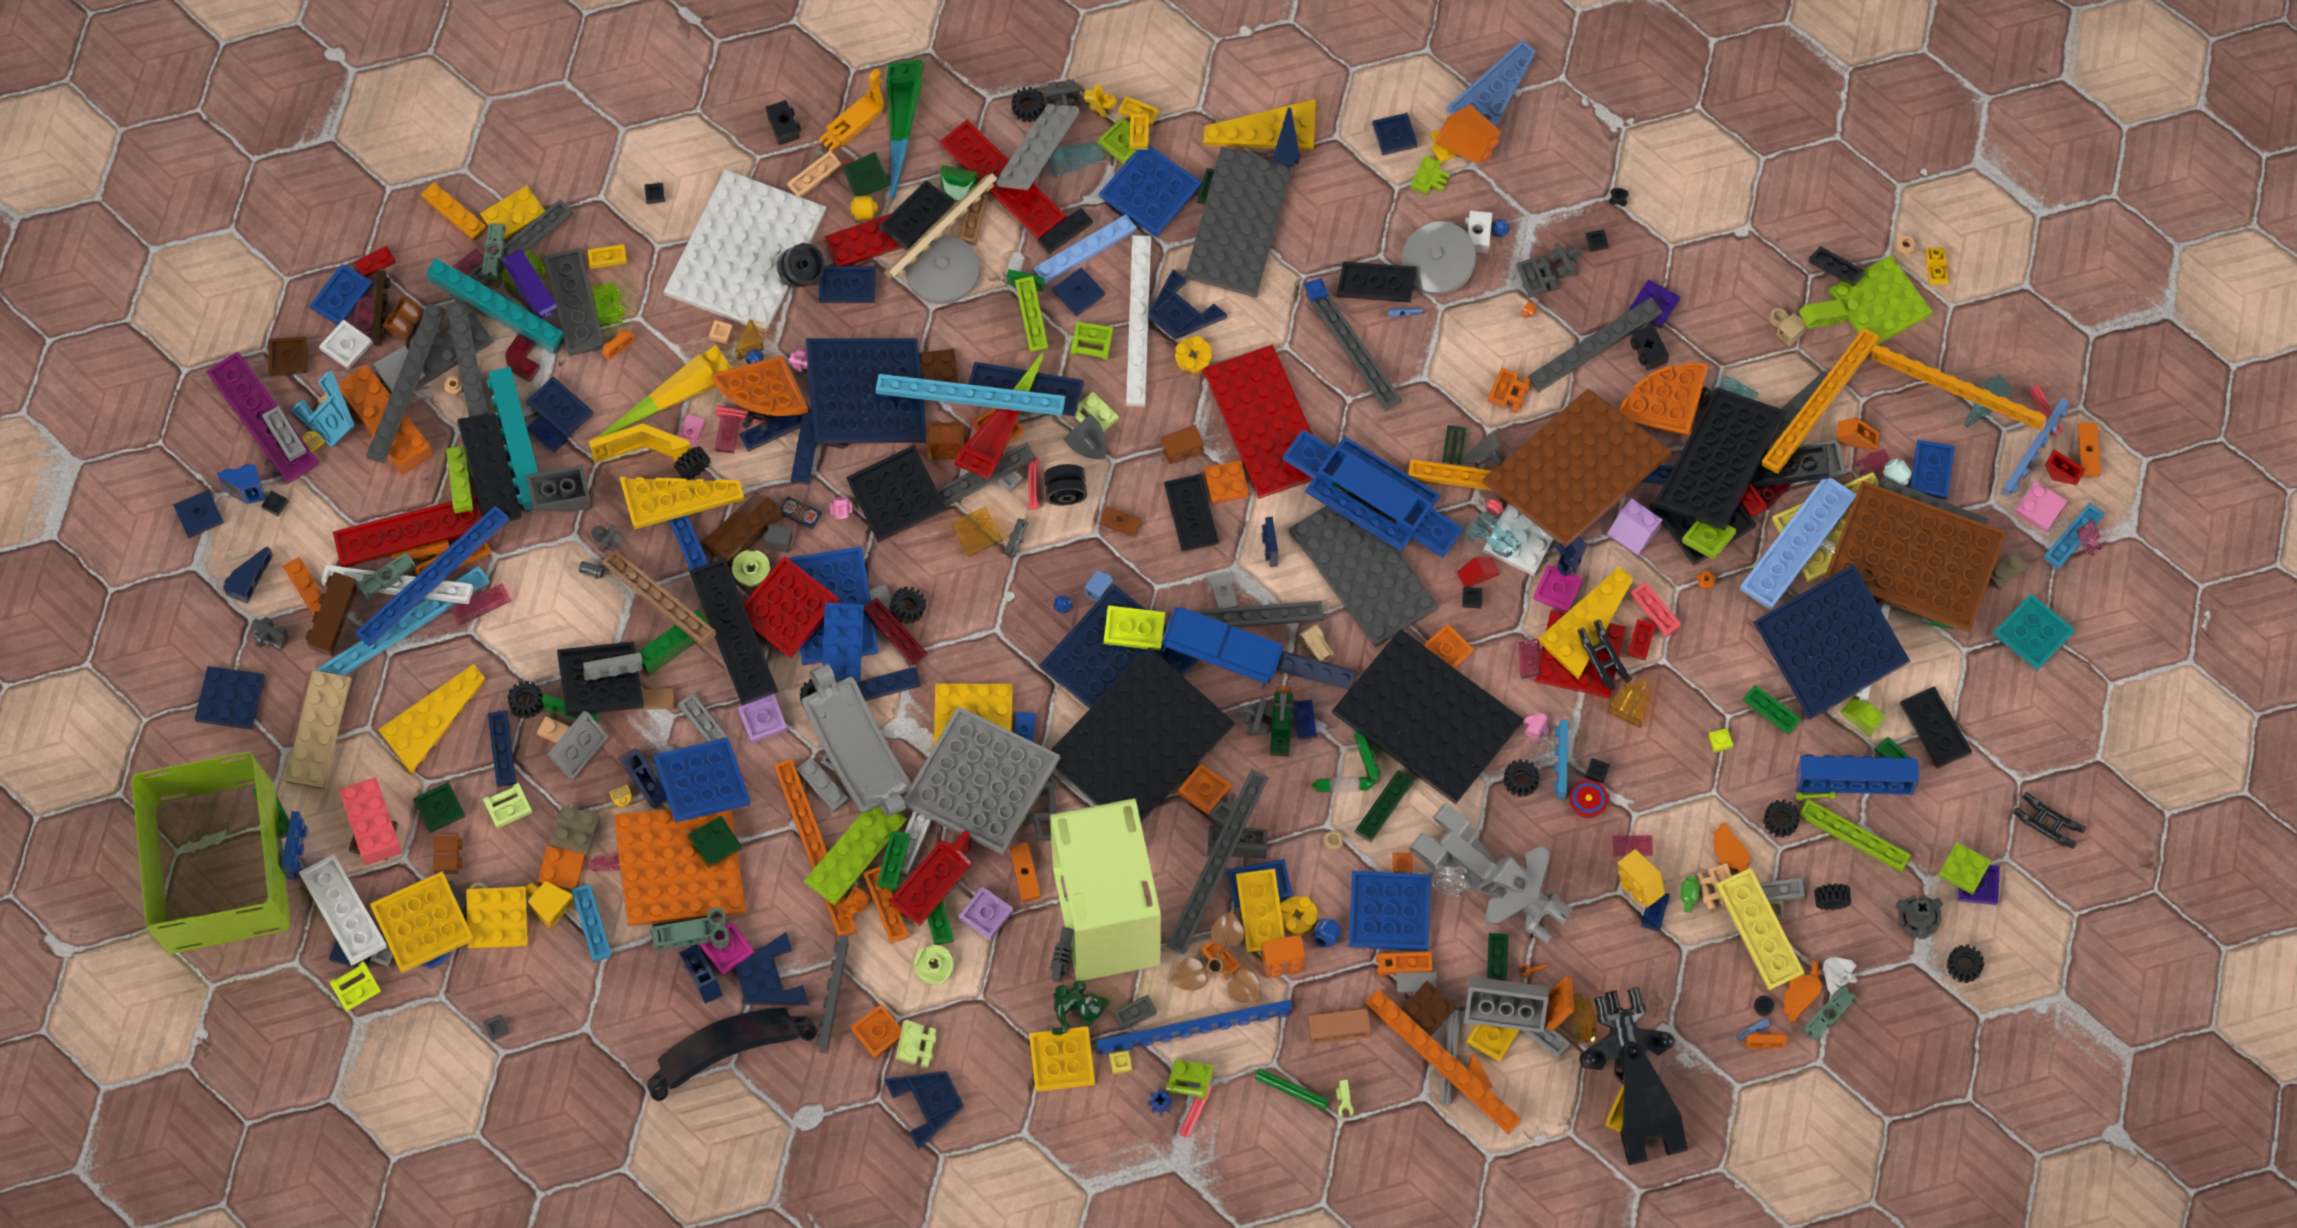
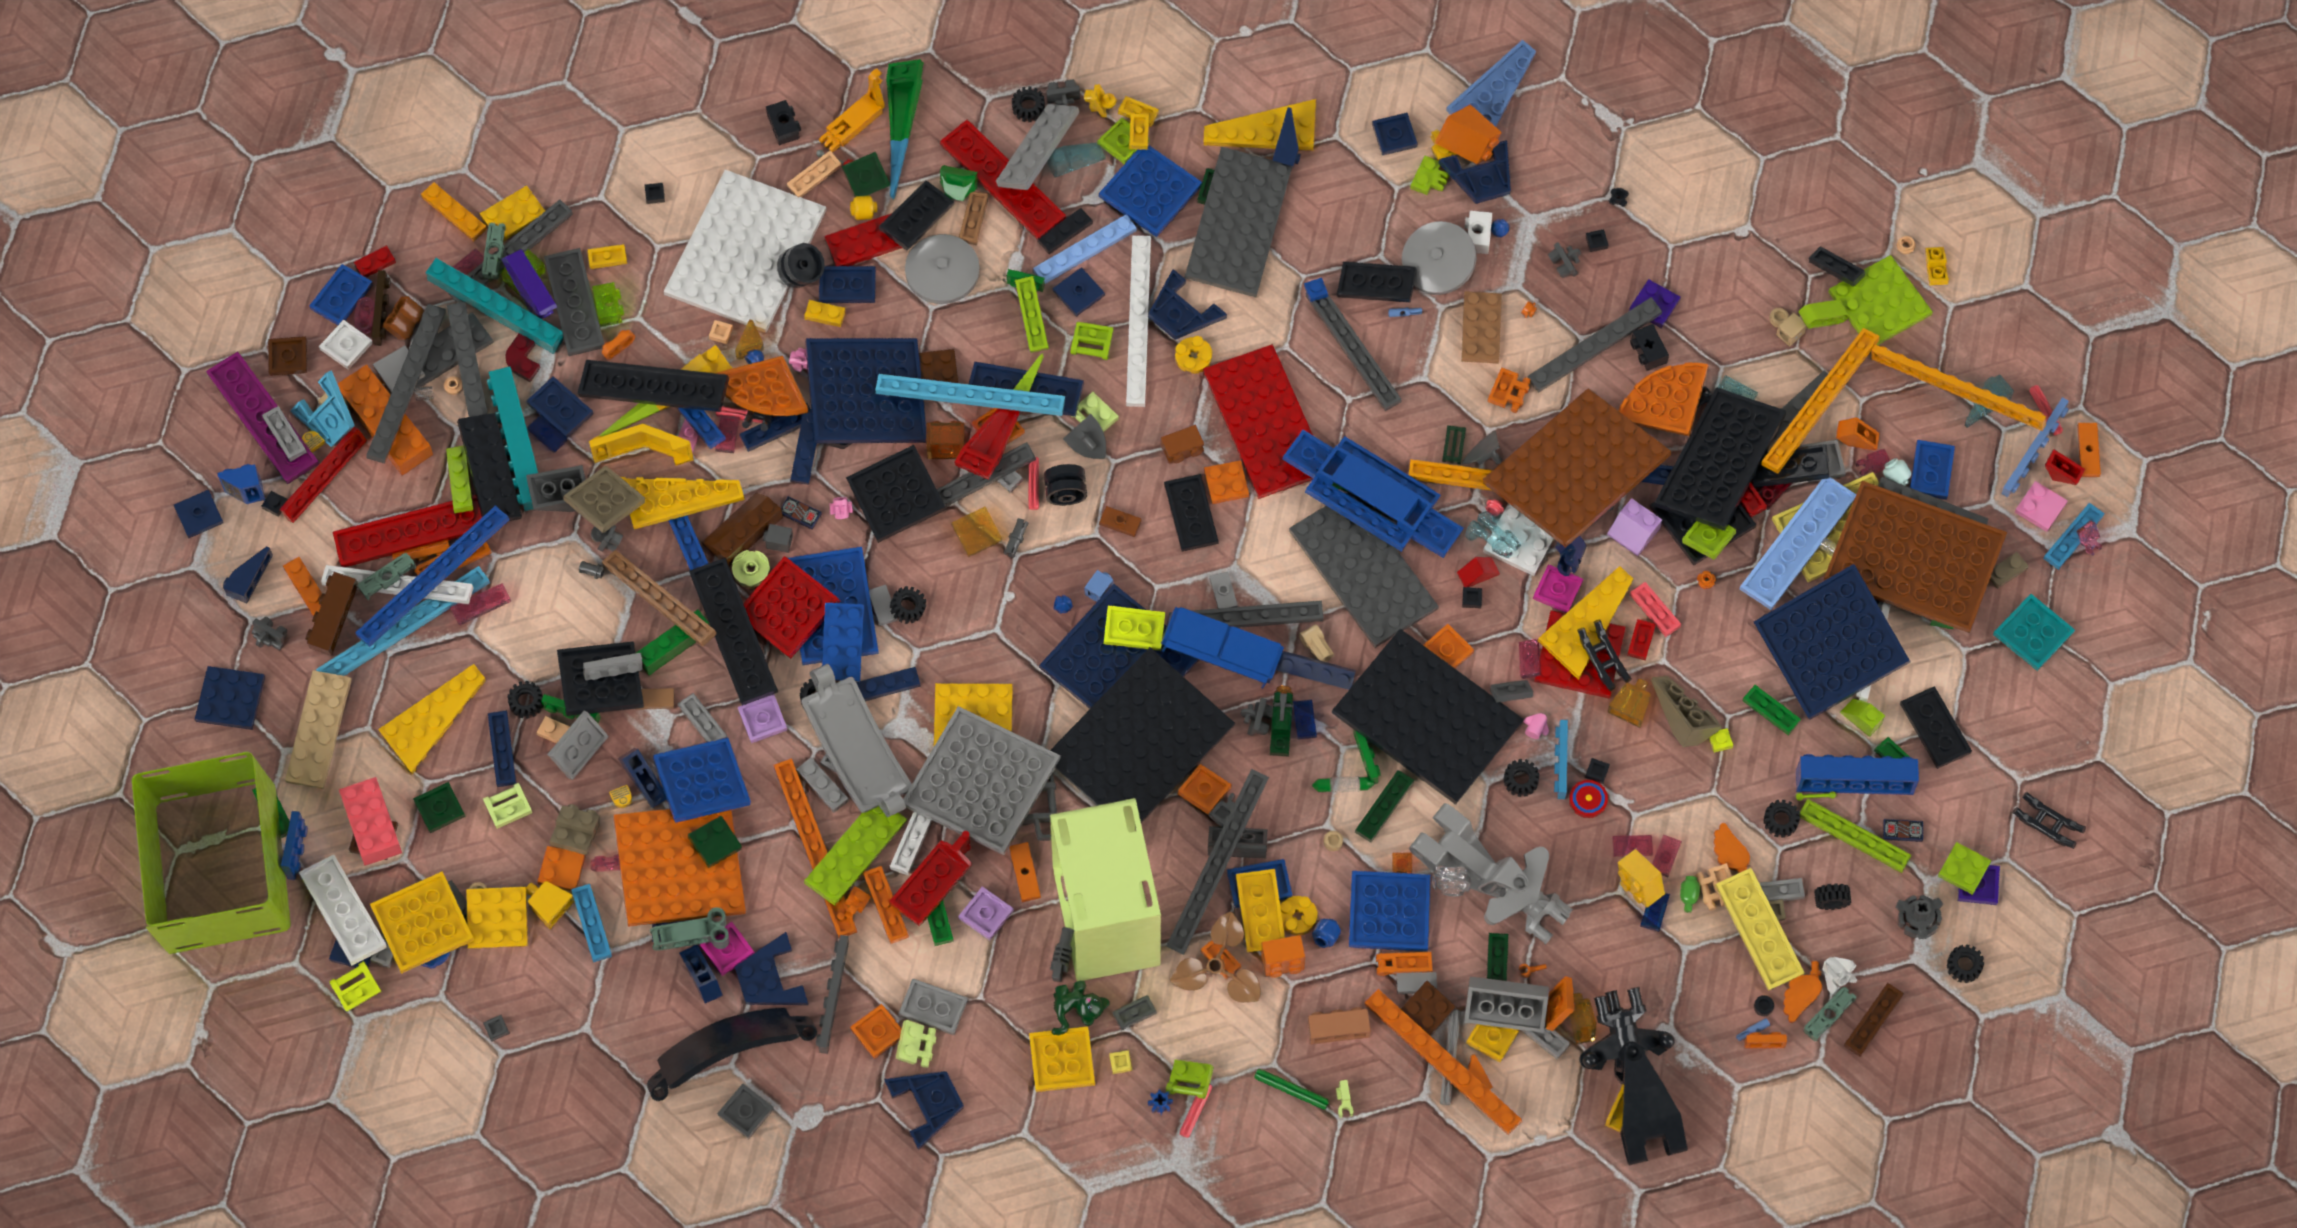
(323, 474): none -> red plate
(446, 853): dark orange brick -> none
(604, 499): none -> dark tan plate
(653, 385): none -> black plate
(692, 463): black tyre -> none
(703, 426): none -> blue tile
(745, 1111): none -> dark grey plate
(824, 313): none -> yellow plate
(893, 860): green plate -> none
(894, 632): dark red tile -> none
(933, 1006): none -> light grey tile
(935, 231): tan plate -> none
(937, 975): yellowish green plate -> none
(1025, 725): blue plate -> none
(1201, 1026): blue plate -> none
(1269, 540): dark blue plate -> none
(1481, 327): none -> medium nougat plate
(1485, 180): none -> dark blue wing
(1511, 691): none -> dark grey plate
(1532, 278): dark grey plate -> none
(1666, 855): none -> clear pink plate
(1685, 717): none -> dark tan wedge
(1873, 1019): none -> reddish brown plate
(1903, 830): none -> tile

